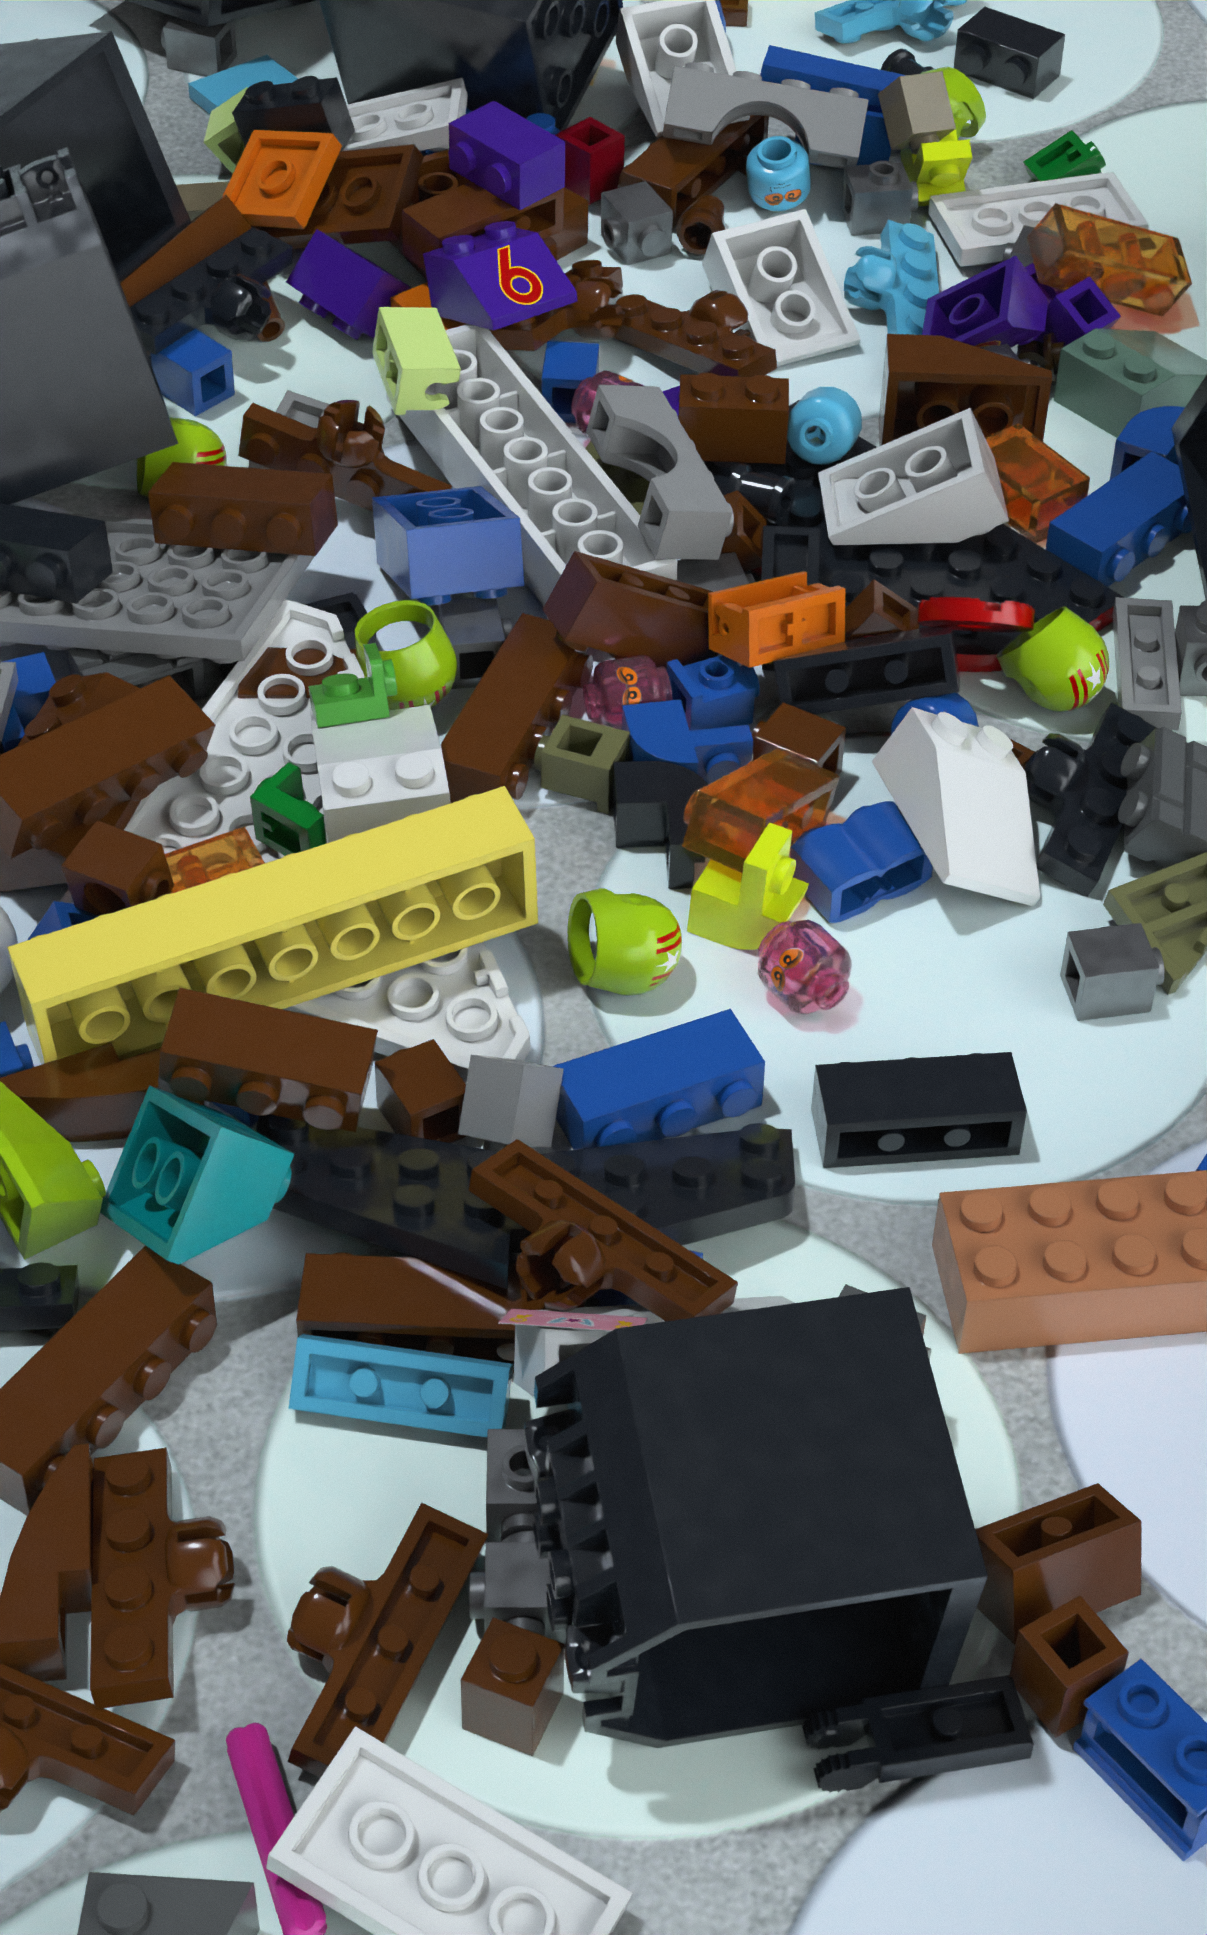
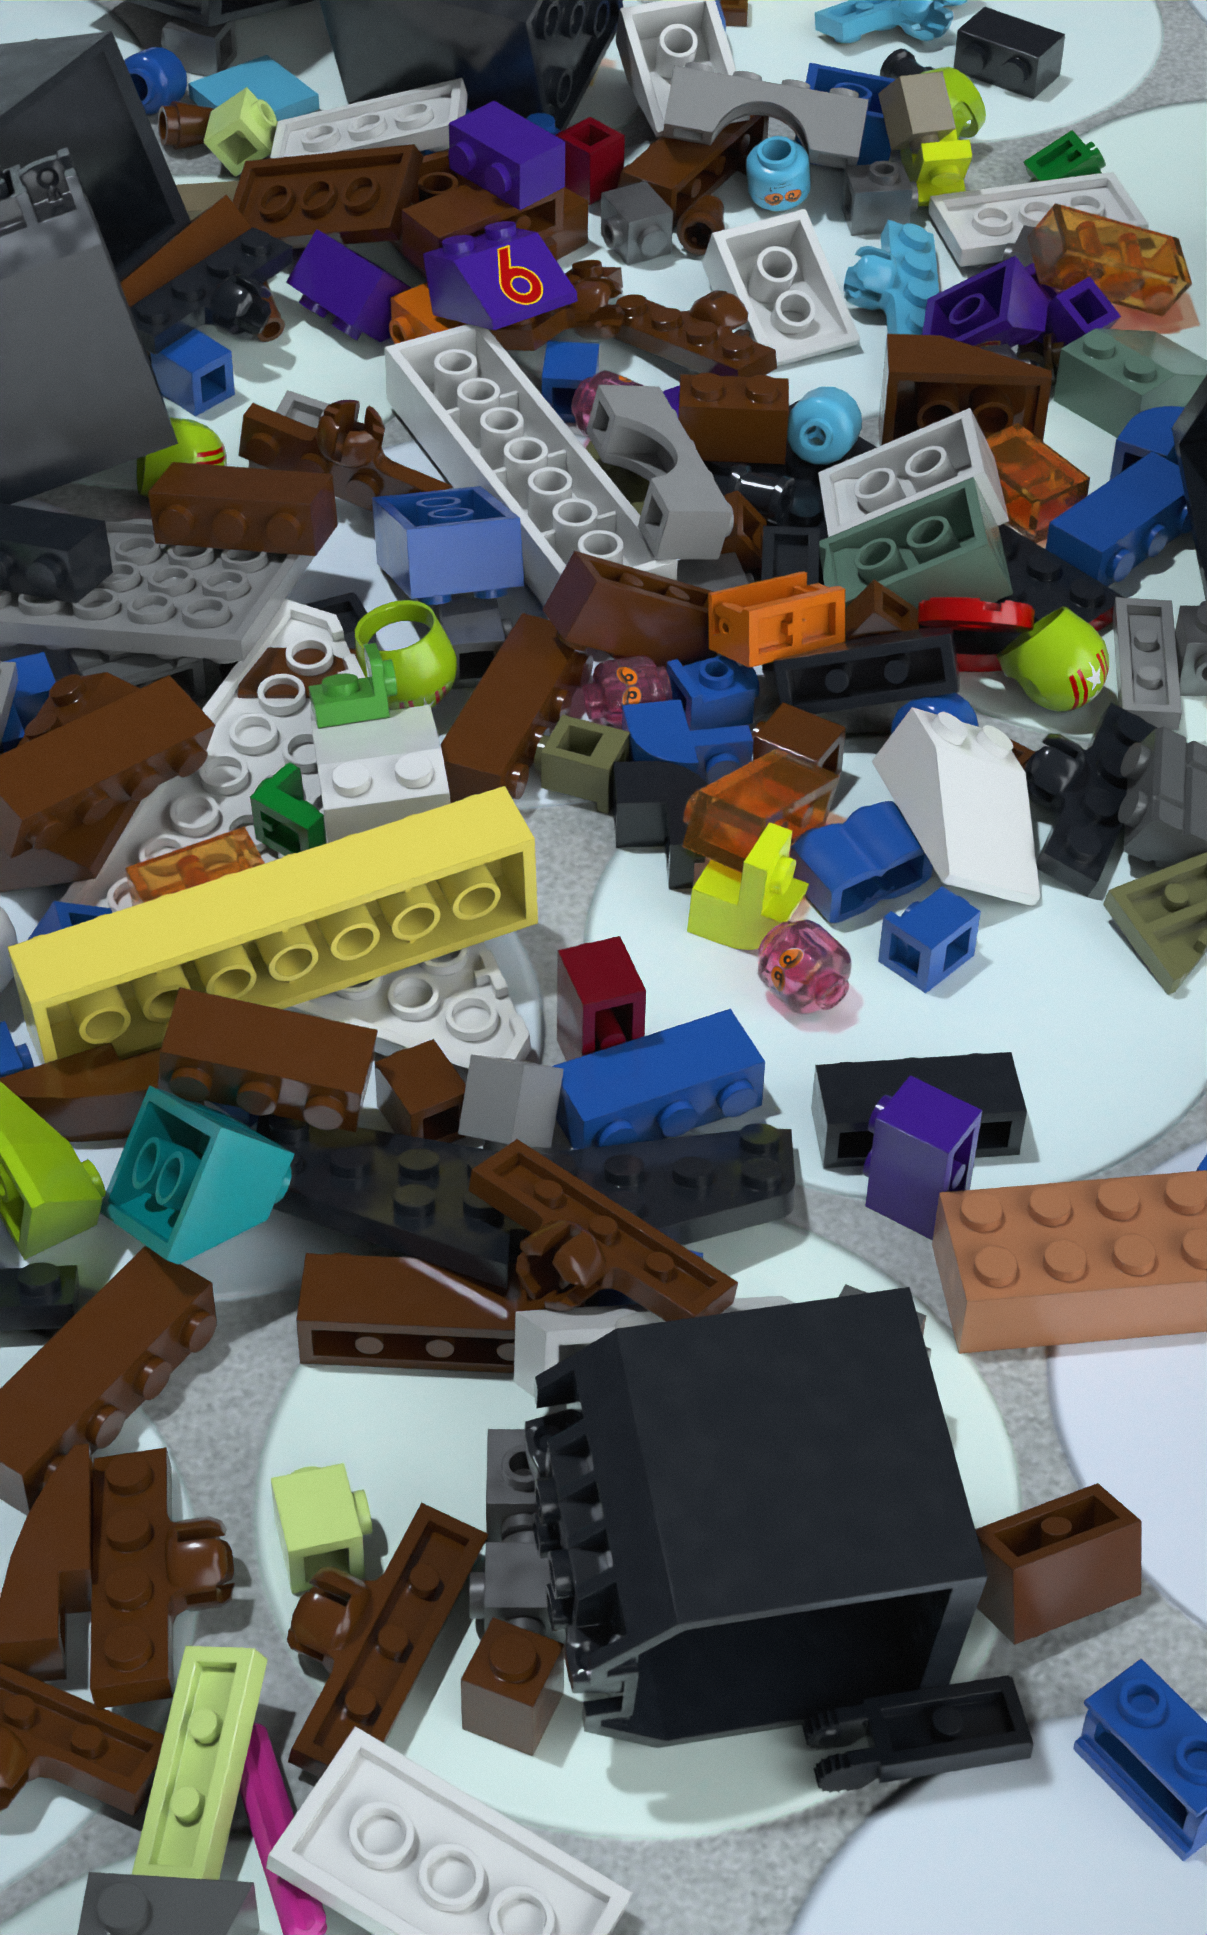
(115, 870): reddish brown brick -> none
(157, 77): none -> blue head
(183, 124): none -> reddish brown cone
(201, 1763): none -> yellowish green plate
(282, 176): orange plate -> none
(297, 107): black brick -> none
(320, 1523): none -> yellowish green brick
(400, 1386): medium azure plate -> none
(413, 354): yellowish green hinge -> none
(570, 1320): bright pink sticker -> none
(598, 998): none -> dark red brick
(635, 941): lime helmet -> none
(825, 73): blue tile -> none
(919, 1149): none -> dark purple brick
(923, 550): none -> sand green slope
(929, 938): none -> blue brick
(1064, 1662): reddish brown brick -> none
(1110, 971): flat silver brick -> none

